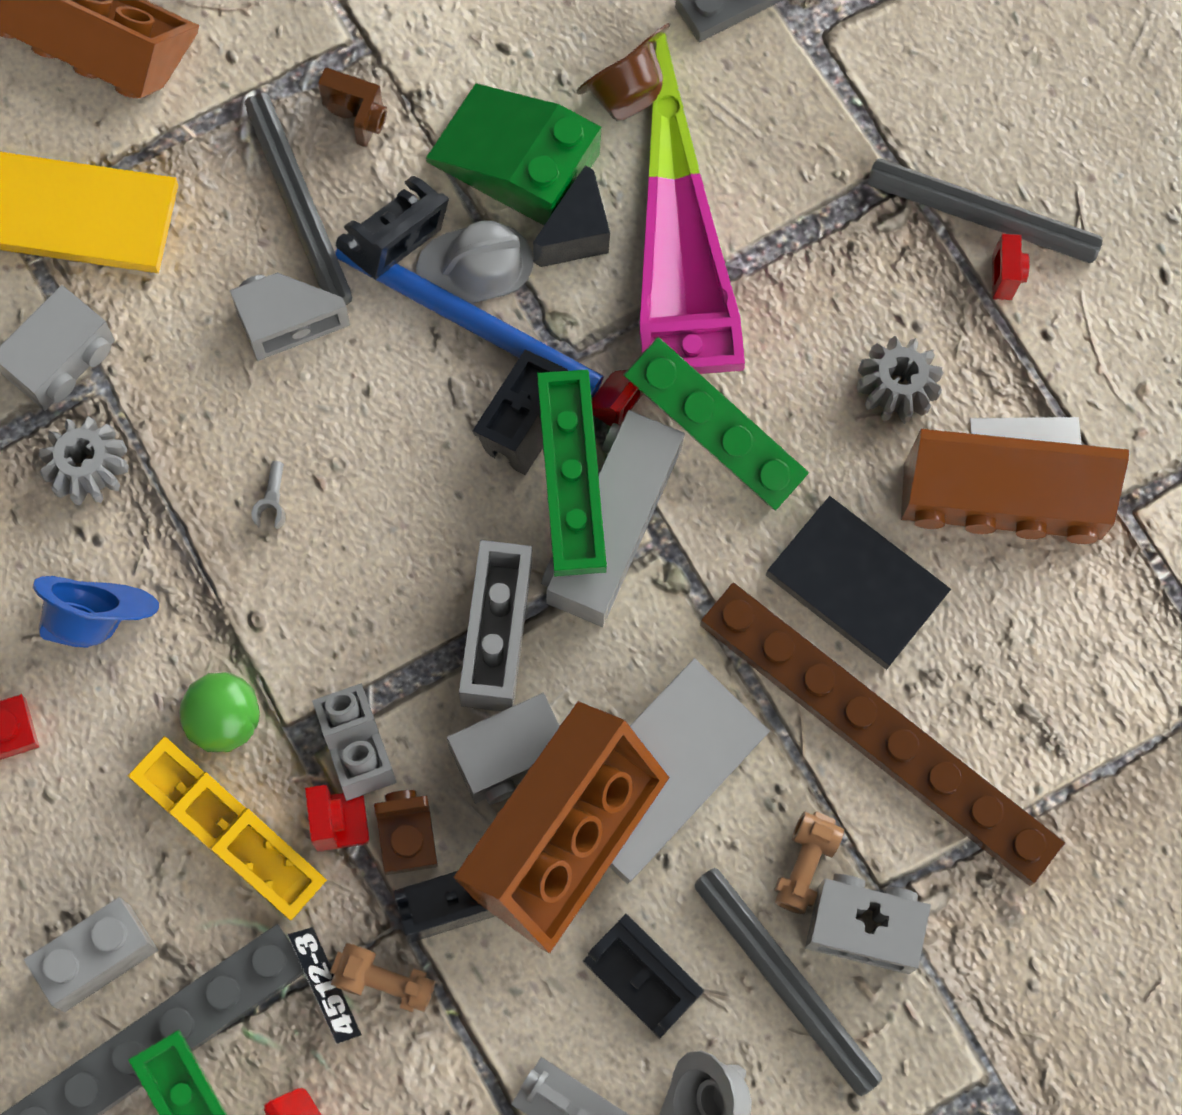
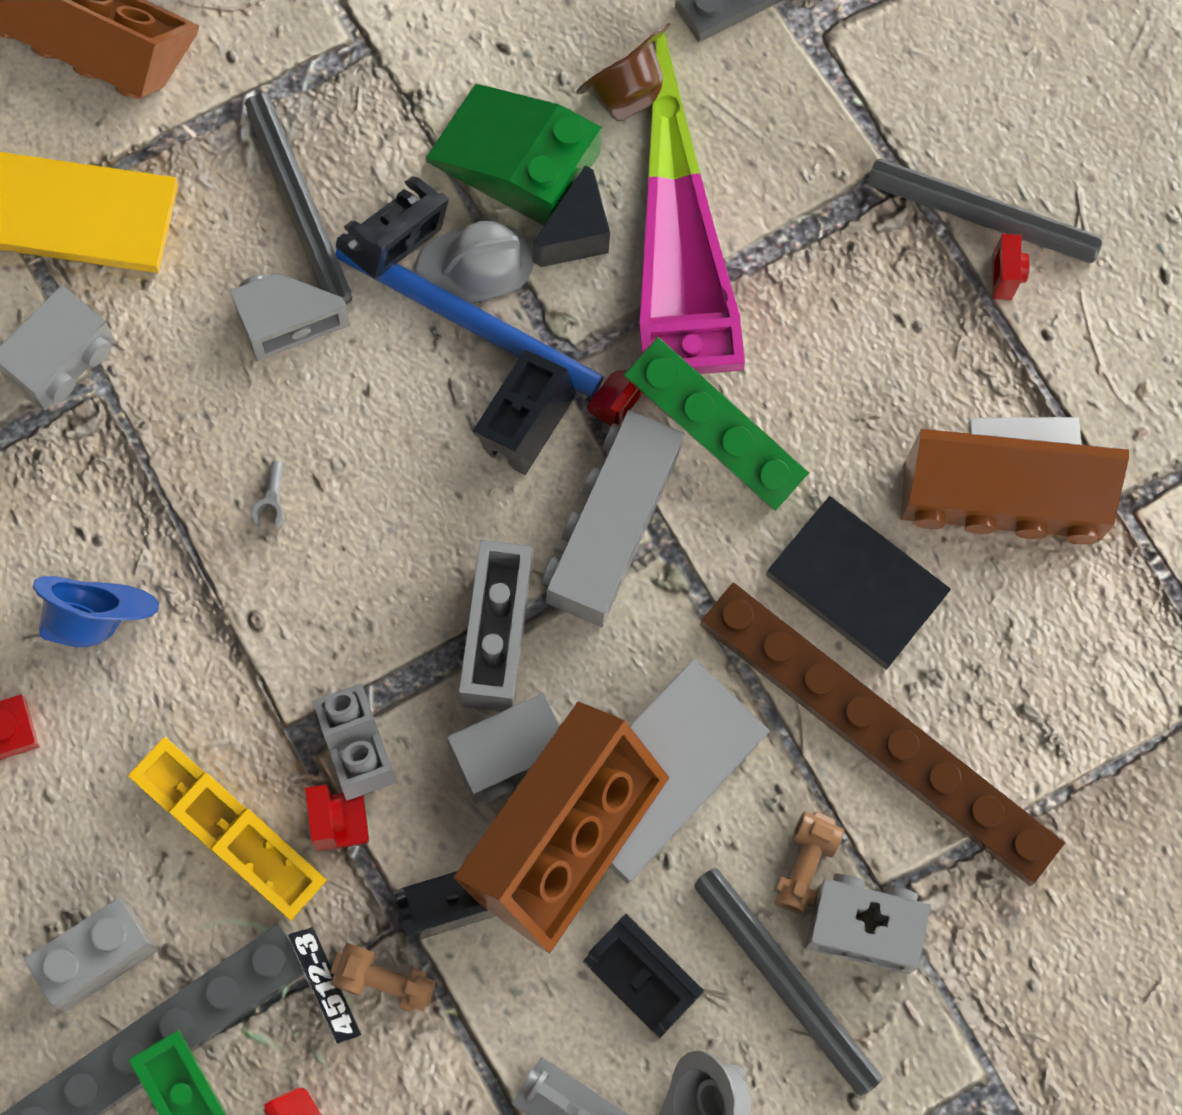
(94, 472): light grey gear -> none
(219, 712): bright green hair -> none
(355, 97): reddish brown bracket -> none
(405, 832): reddish brown bracket -> none
(571, 473): green plate -> none
(909, 365): light grey gear -> none

